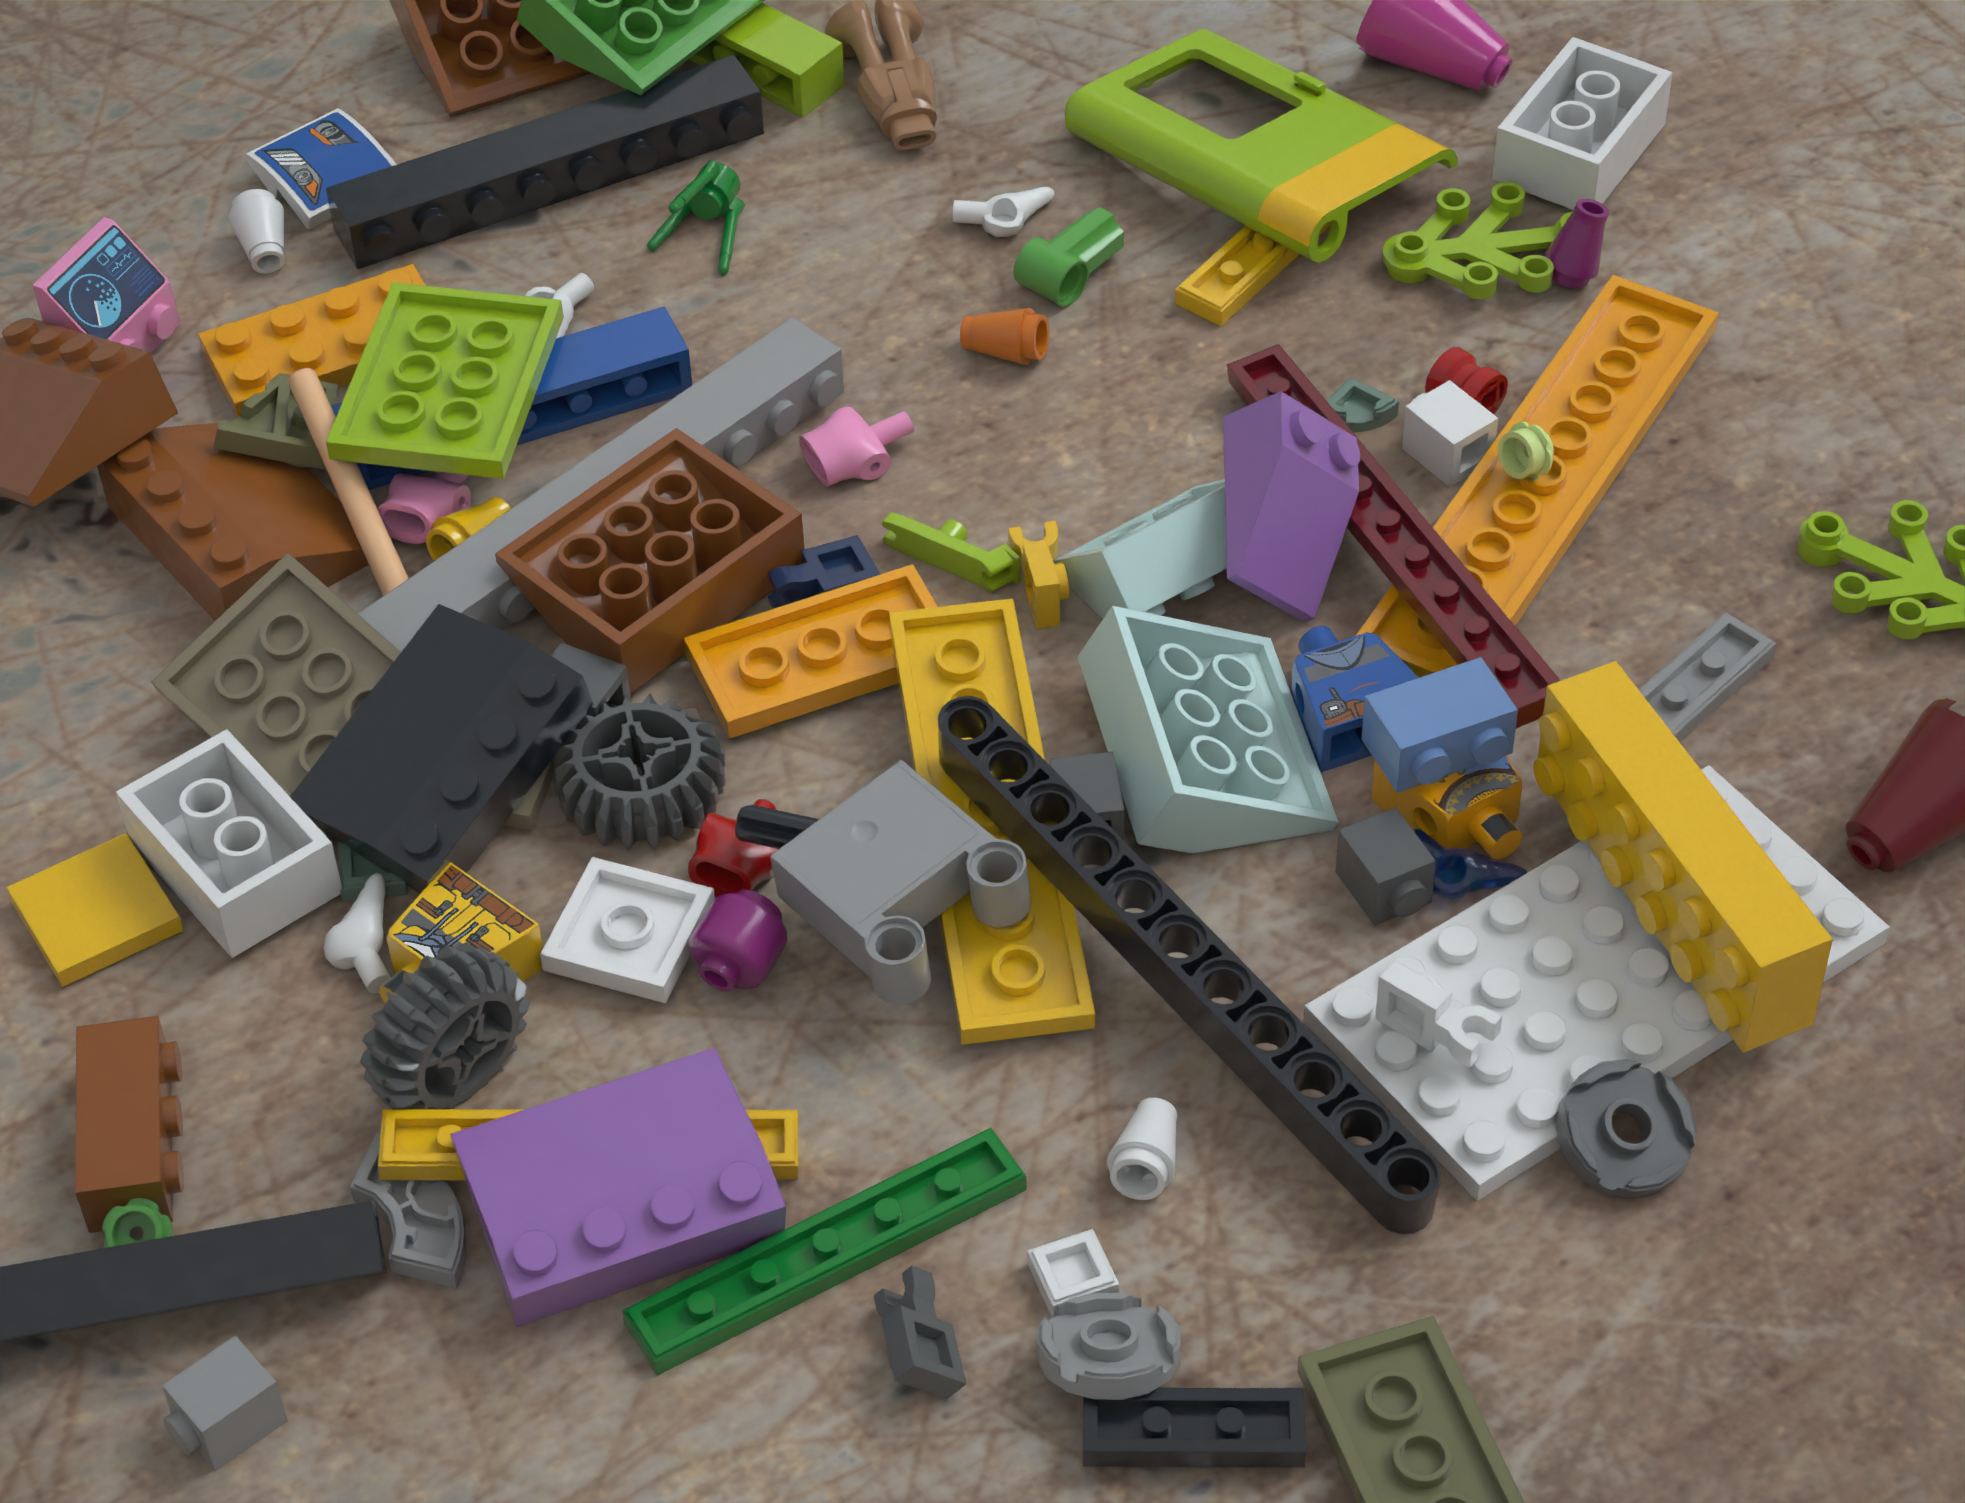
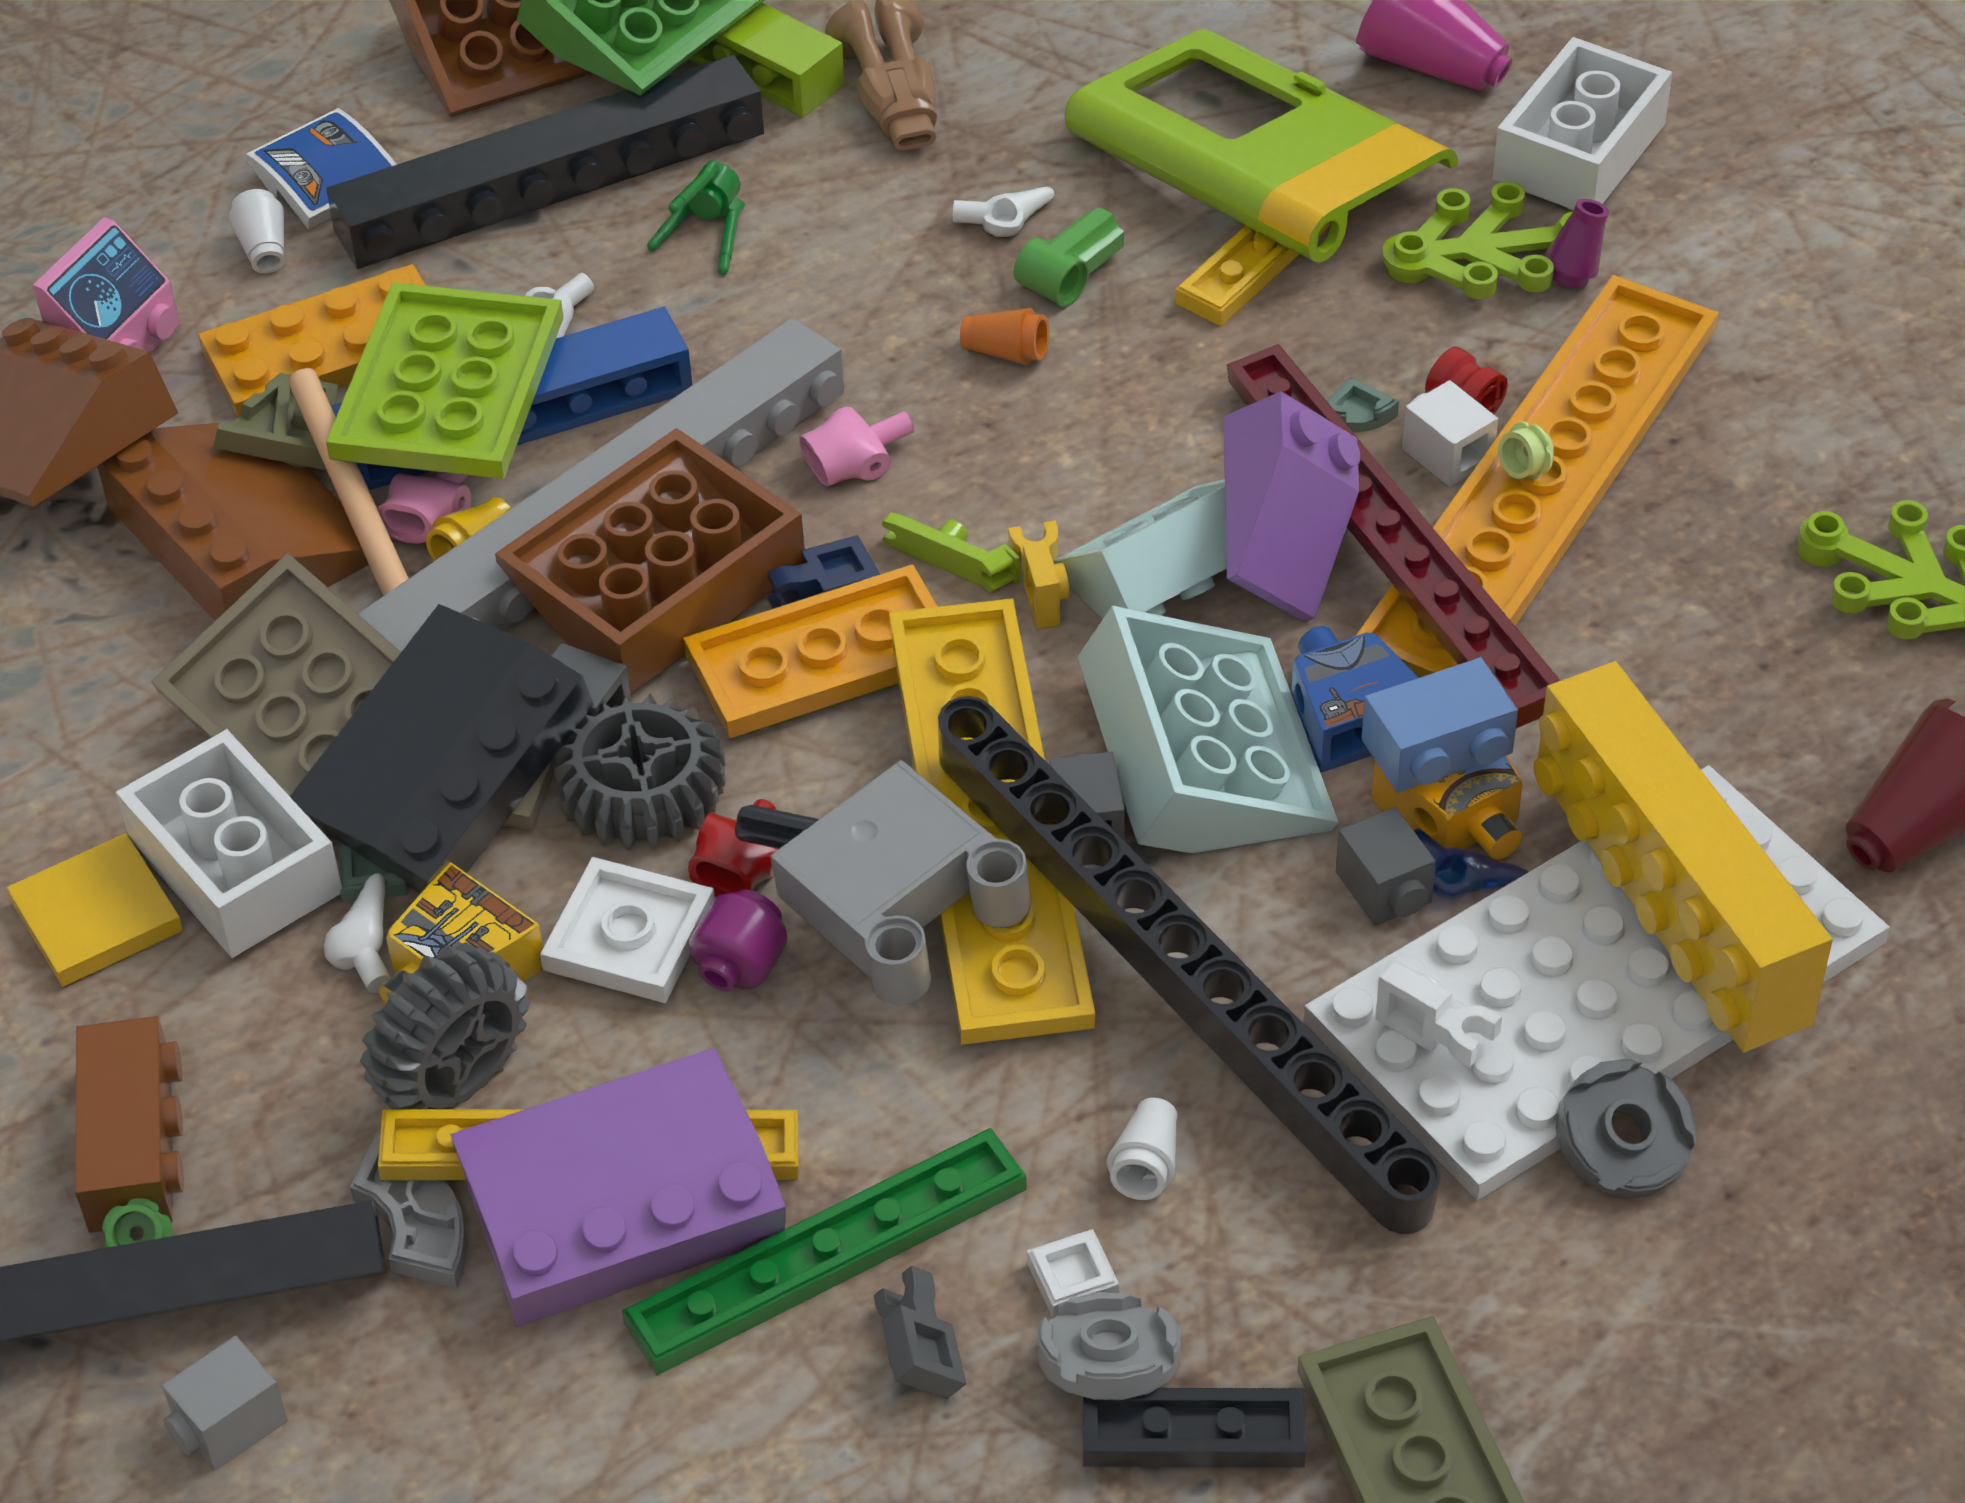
(1707, 674): light grey tile -> none

